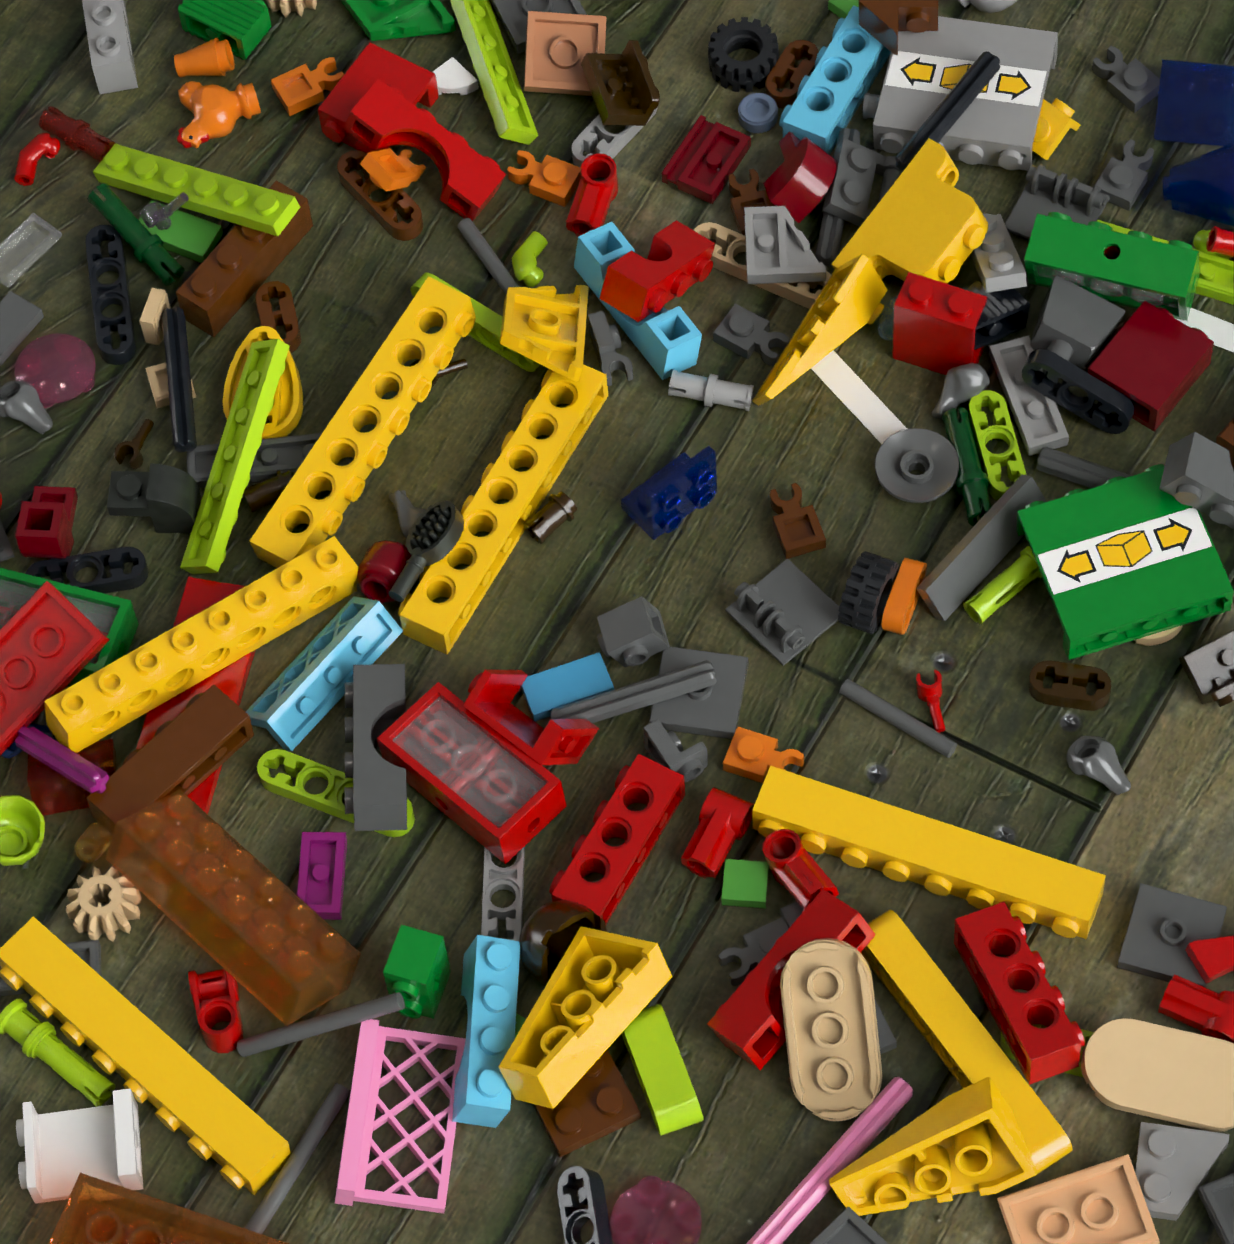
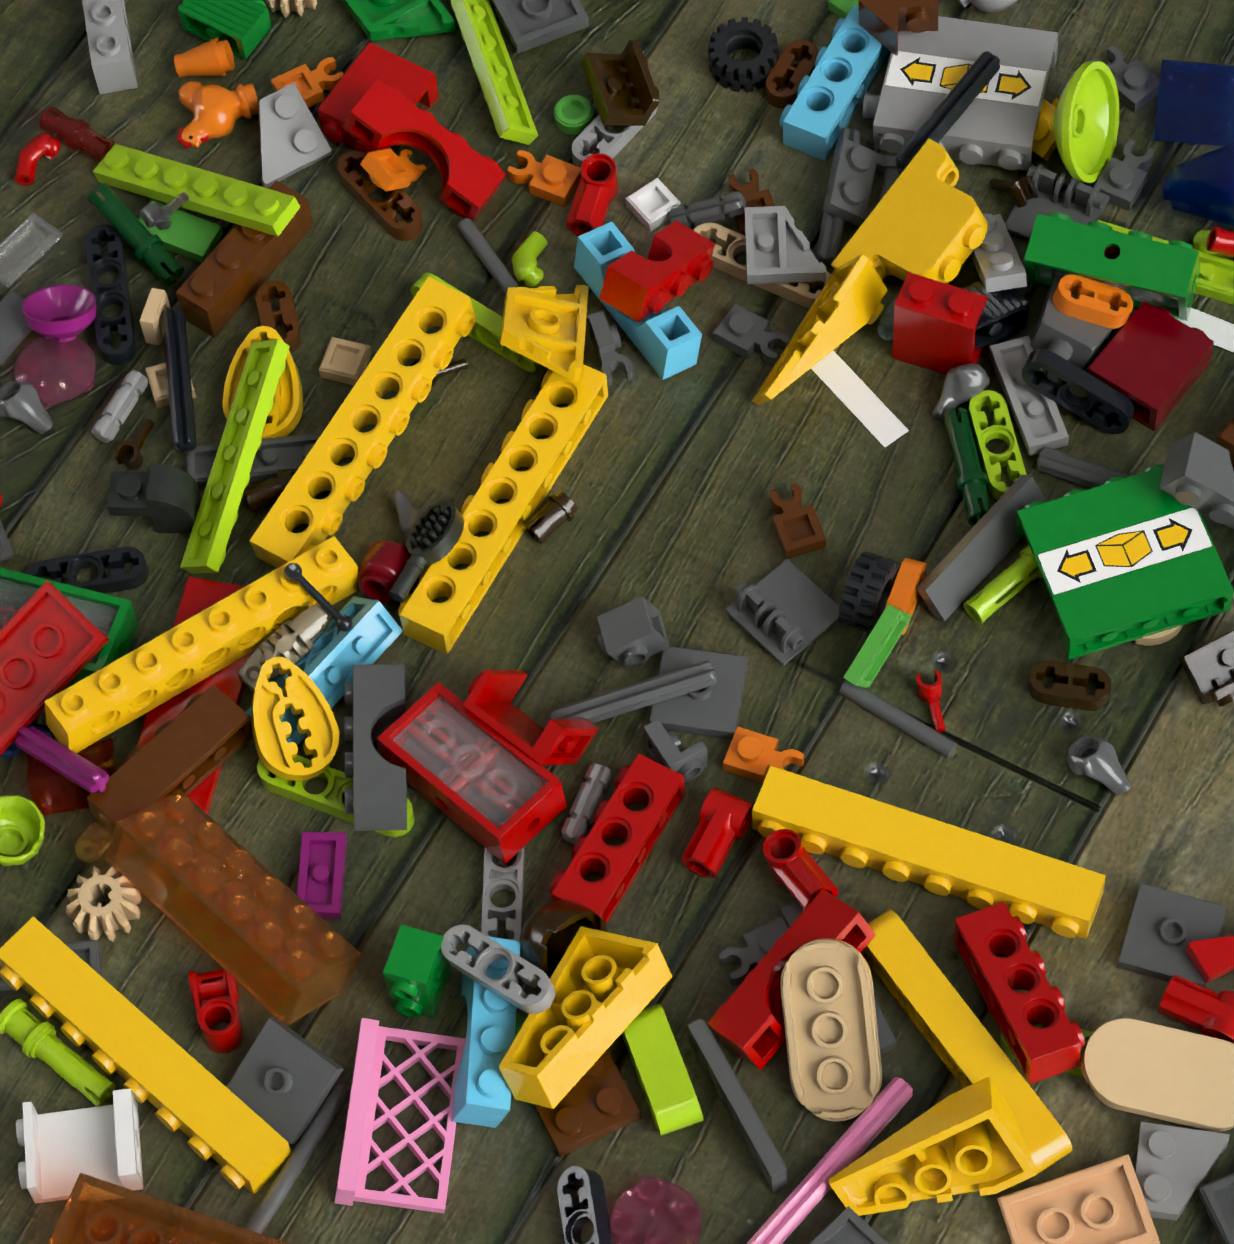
(47, 523): dark red brick -> none
(59, 311): none -> magenta piece
(120, 406): none -> light grey axle
(284, 1079): none -> dark grey plate
(288, 135): none -> light grey wing
(289, 641): none -> dark tan hinge
(294, 573): none -> black hinge
(316, 721): none -> yellow piece
(321, 1024): dark grey bar -> none
(344, 361): none -> tan tile
(454, 78): white tile -> none
(506, 985): none -> light grey beam
(556, 49): nougat plate -> none
(566, 685): dark azure tile -> none
(573, 114): none -> bright green tile
(586, 802): none -> light grey axle
(652, 204): none -> white tile
(673, 493): clear blue bracket -> none
(706, 159): dark red plate -> none
(709, 209): none -> dark grey axle
(710, 390): light grey pin -> none
(738, 1105): none -> dark grey tile
(745, 883): bright green tile -> none
(758, 113): sand blue tile -> none
(802, 176): dark red brick -> none
(878, 646): none -> bright green tile
(920, 451): dark grey dish -> none
(1020, 189): none -> dark brown hand
(1087, 121): none -> lime dish
(1092, 301): none -> orange beam

